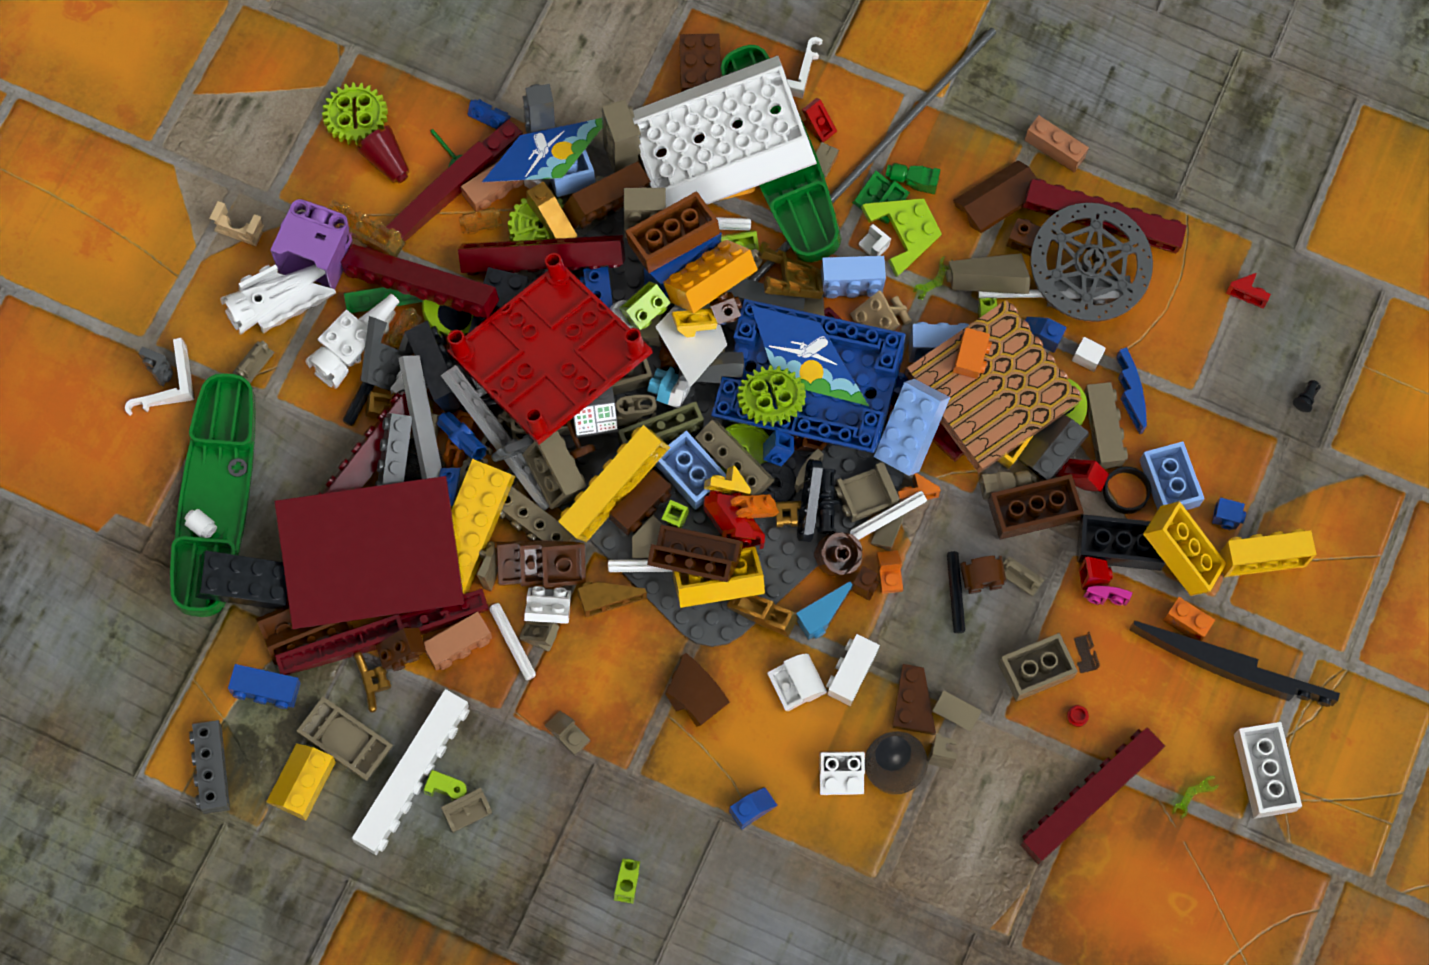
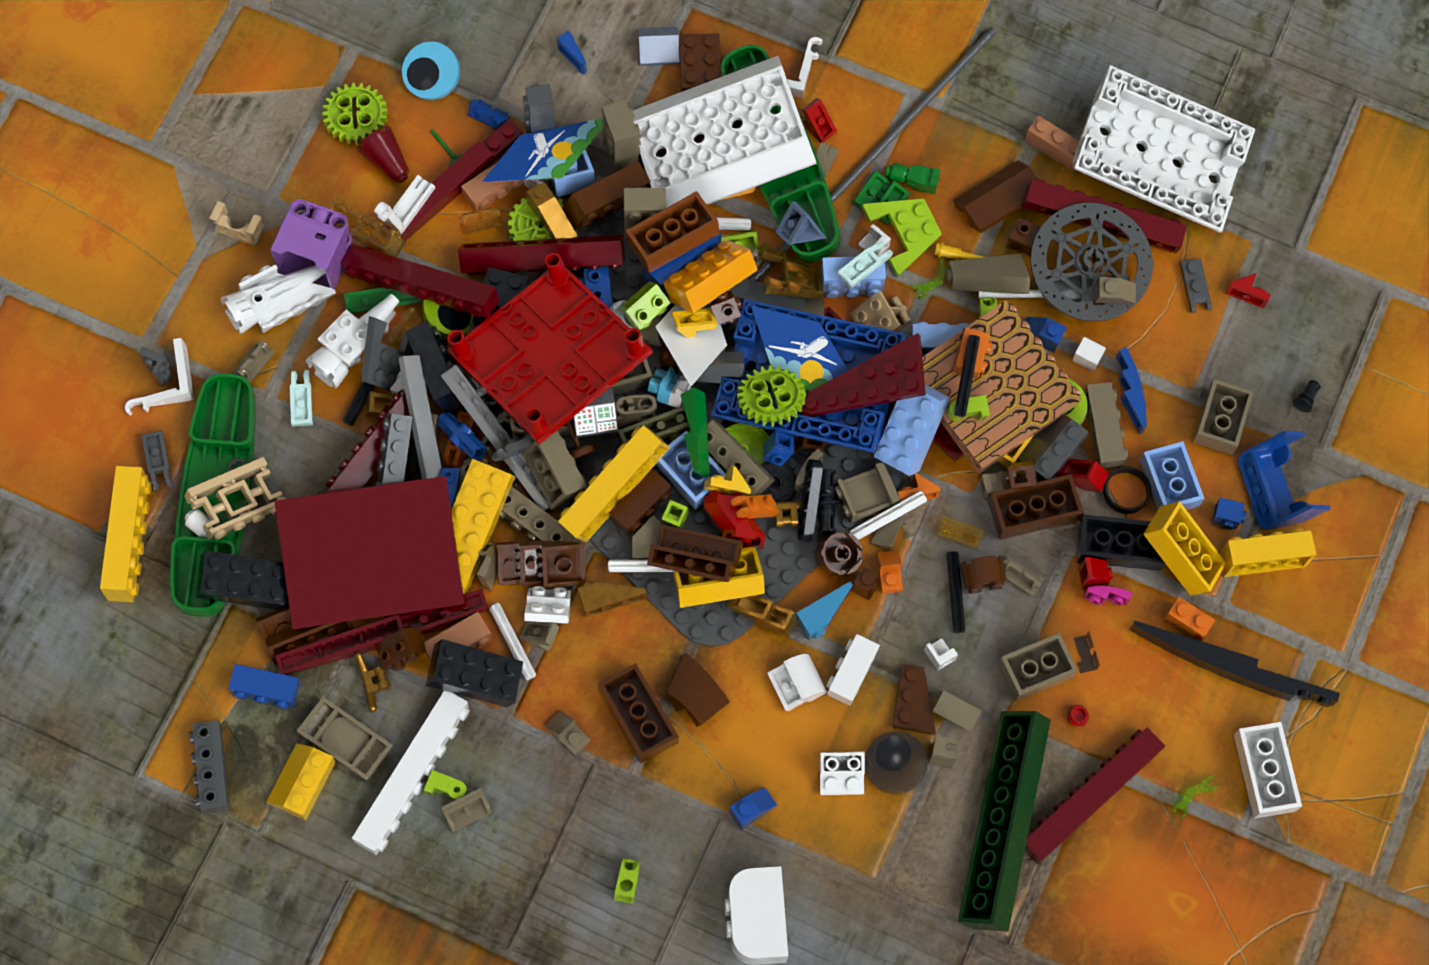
(125, 534): none -> yellow brick
(156, 457): none -> dark grey hinge
(227, 484): none -> tan fence
(301, 400): none -> light aqua hinge
(407, 206): none -> white hinge
(431, 71): none -> medium azure piece
(474, 673): none -> black brick
(569, 48): none -> blue slope
(638, 713): none -> reddish brown brick
(658, 46): none -> slope
(697, 438): none -> green slope
(757, 916): none -> white brick
(798, 226): none -> sand blue slope
(863, 265): none -> light aqua hinge
(881, 379): none -> dark red wing
(940, 654): none -> white panel
(953, 253): none -> yellow pin
(960, 532): none -> clear yellow hinge
(967, 376): none -> black axle
(977, 406): none -> lime leg
(1004, 821): none -> dark green brick
(1026, 479): none -> reddish brown brick
(1114, 291): none -> dark tan slope
(1168, 130): none -> white slope
(1195, 284): none -> dark grey hinge
(1223, 417): none -> dark tan brick
(1268, 486): none -> blue windscreen

